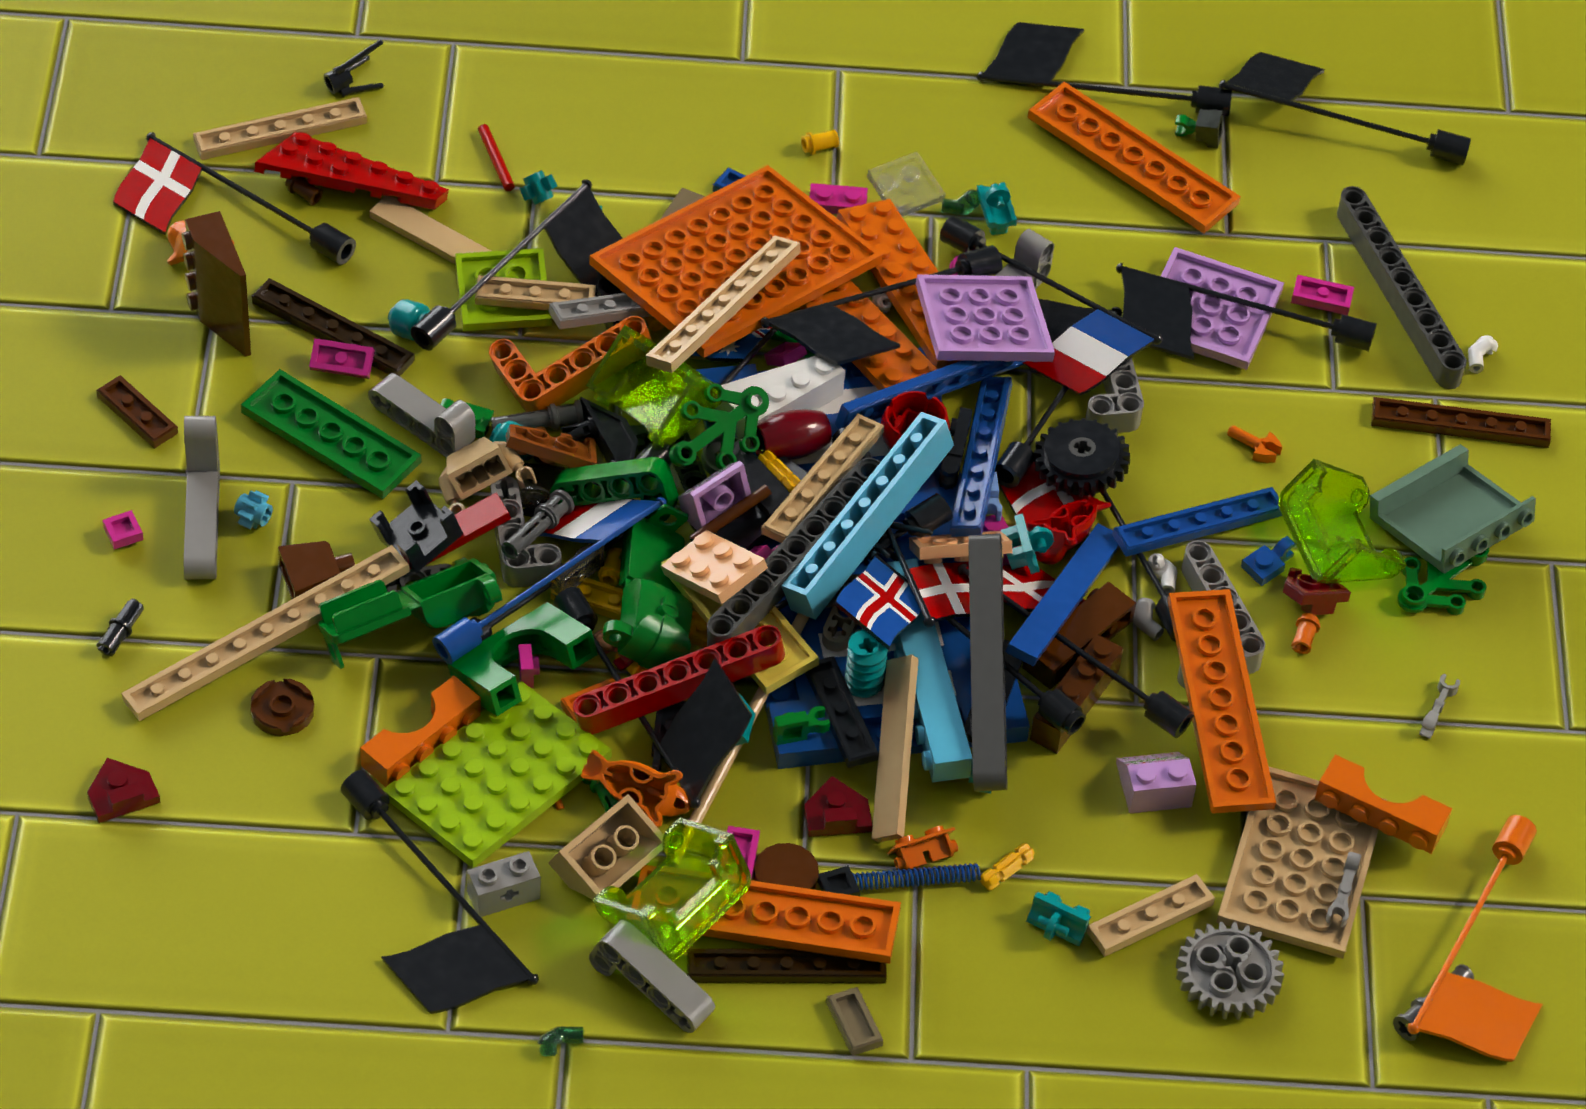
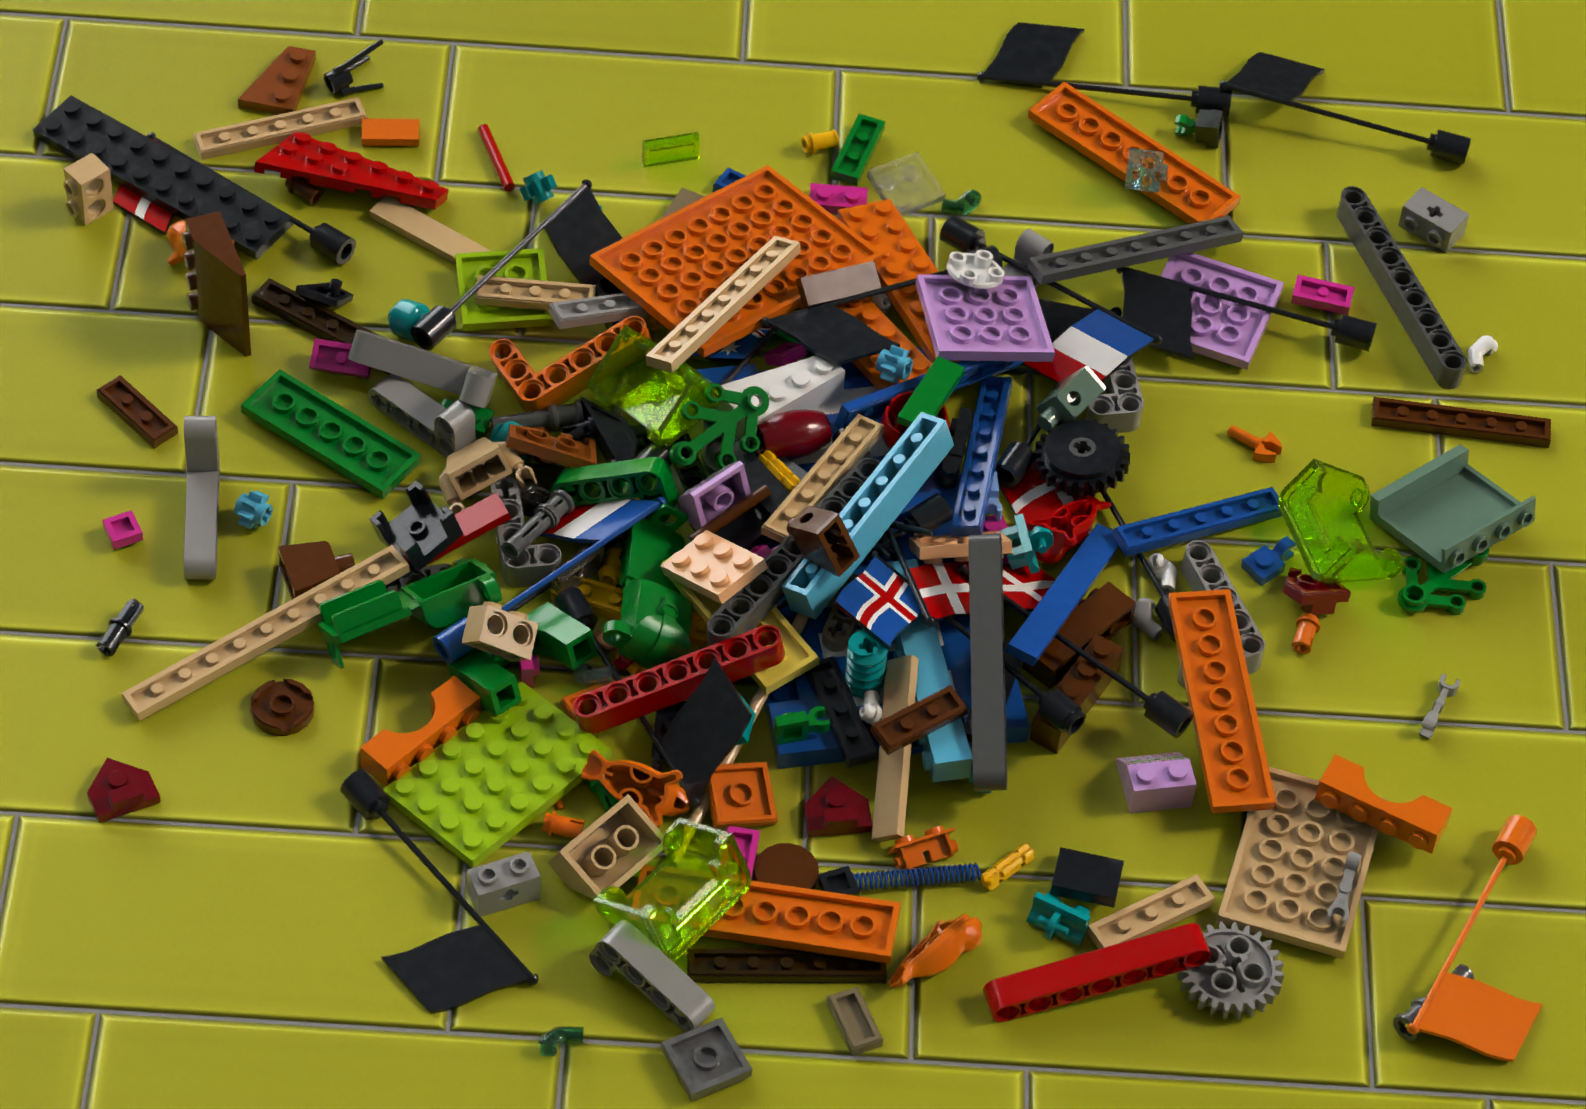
(88, 189): none -> tan brick
(163, 175): none -> black plate
(281, 84): none -> dark orange wing
(326, 294): none -> black piece
(390, 132): none -> orange tile
(468, 381): none -> light grey beam
(499, 637): none -> tan brick
(562, 825): none -> orange pin
(587, 676): none -> clear light blue arm
(670, 149): none -> clear neon green tile
(706, 1059): none -> flat silver plate
(741, 796): none -> orange tile
(823, 539): none -> reddish brown torso
(837, 284): none -> tile
(857, 149): none -> green plate
(871, 711): none -> white arm
(894, 364): none -> medium azure gear
(919, 719): none -> reddish brown tile
(932, 390): none -> green tile
(939, 949): none -> orange animal
(975, 269): none -> white dish
(997, 207): teal hips -> none
(1062, 404): none -> sand green torso
(1087, 877): none -> black tile
(1096, 972): none -> red beam
(1134, 250): none -> dark grey plate
(1145, 170): none -> clear light blue brick
(1433, 219): none -> light grey brick

